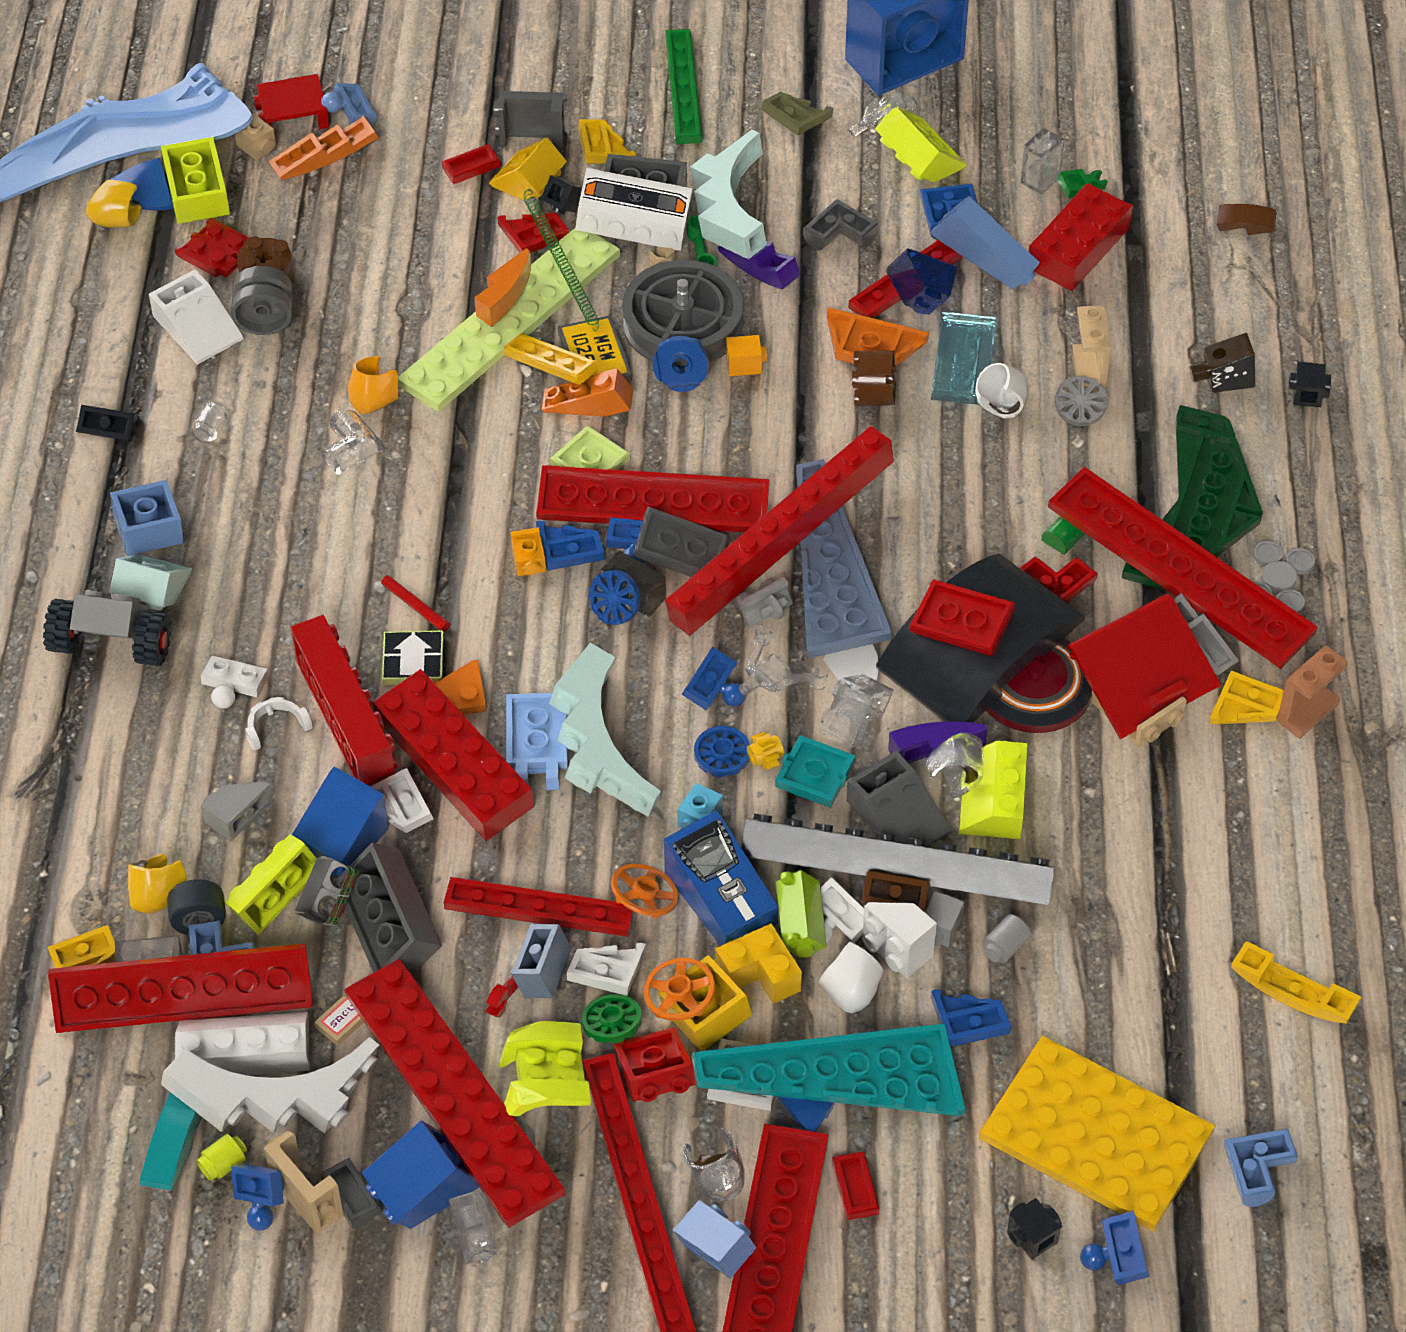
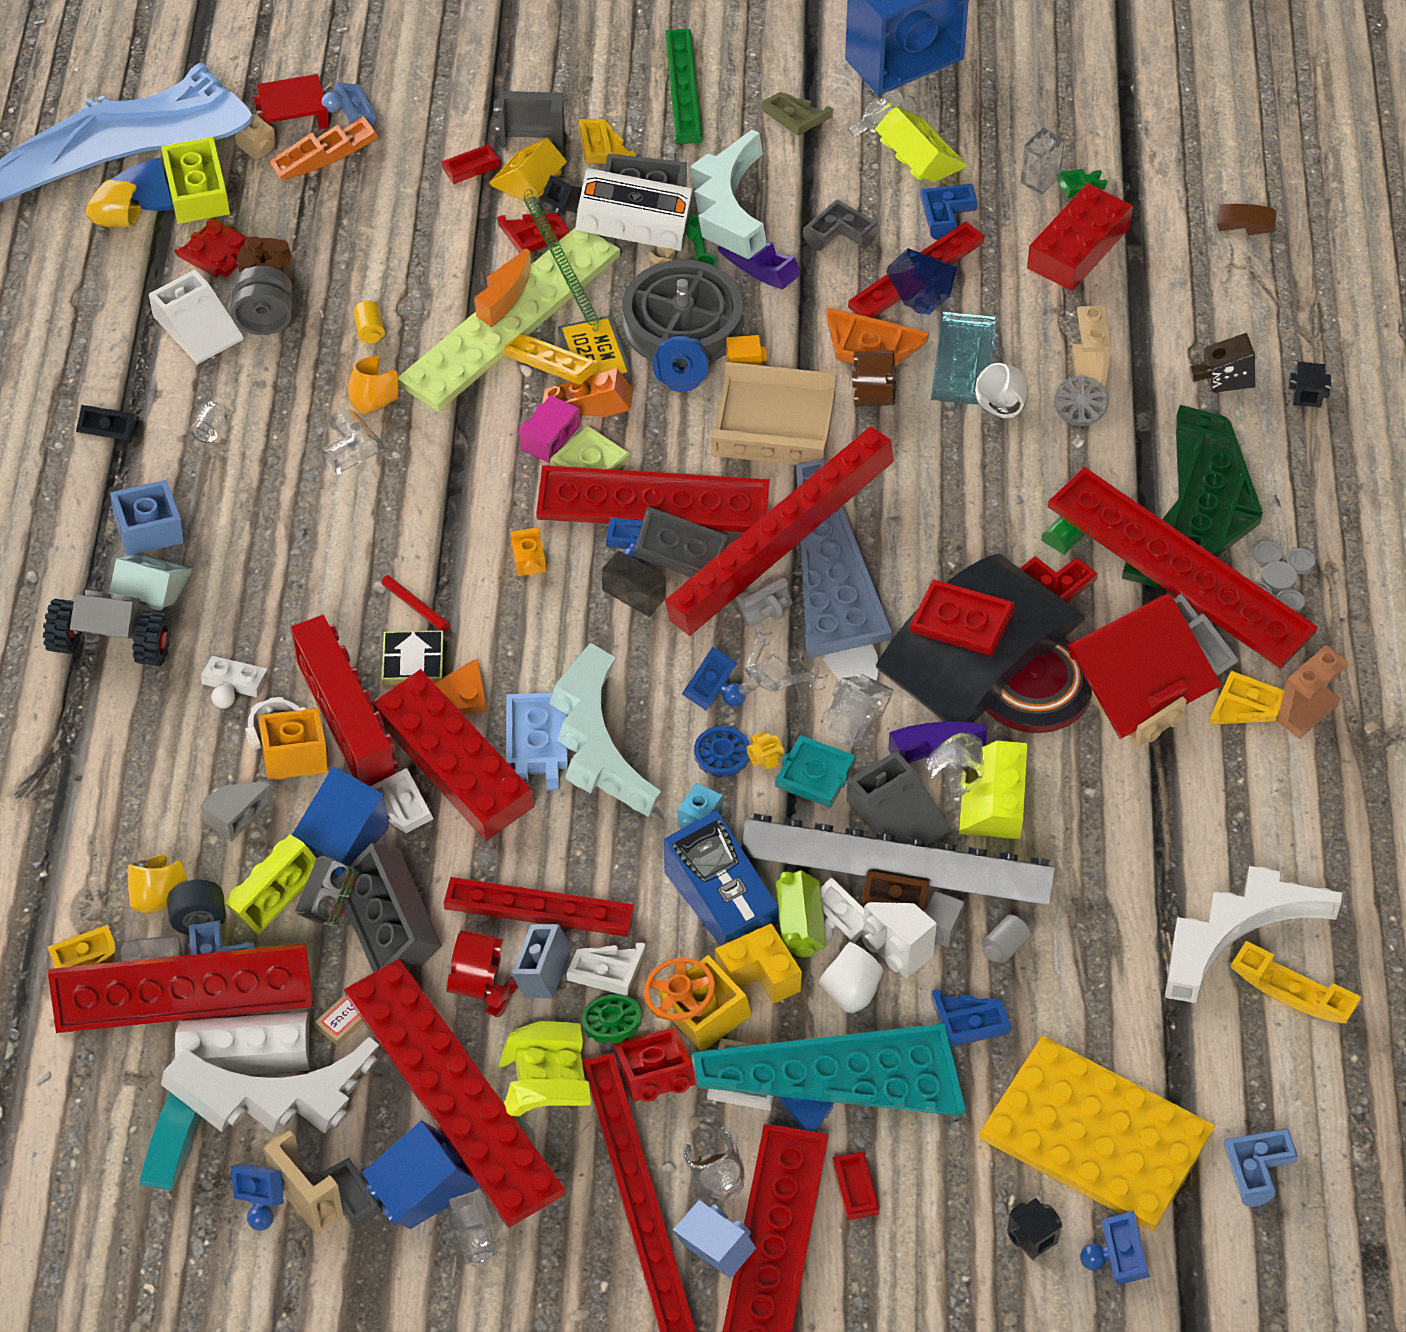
(220, 1156): neon yellow brick -> none
(293, 744): none -> light orange slope
(368, 322): none -> yellow brick
(474, 965): none -> red brick
(549, 428): none -> dark pink brick
(569, 546): blue wing -> none
(614, 597): blue wheel -> none
(645, 889): orange wheel -> none
(773, 414): none -> tan panel
(985, 243): medium blue slope -> none
(1231, 916): none -> white arch

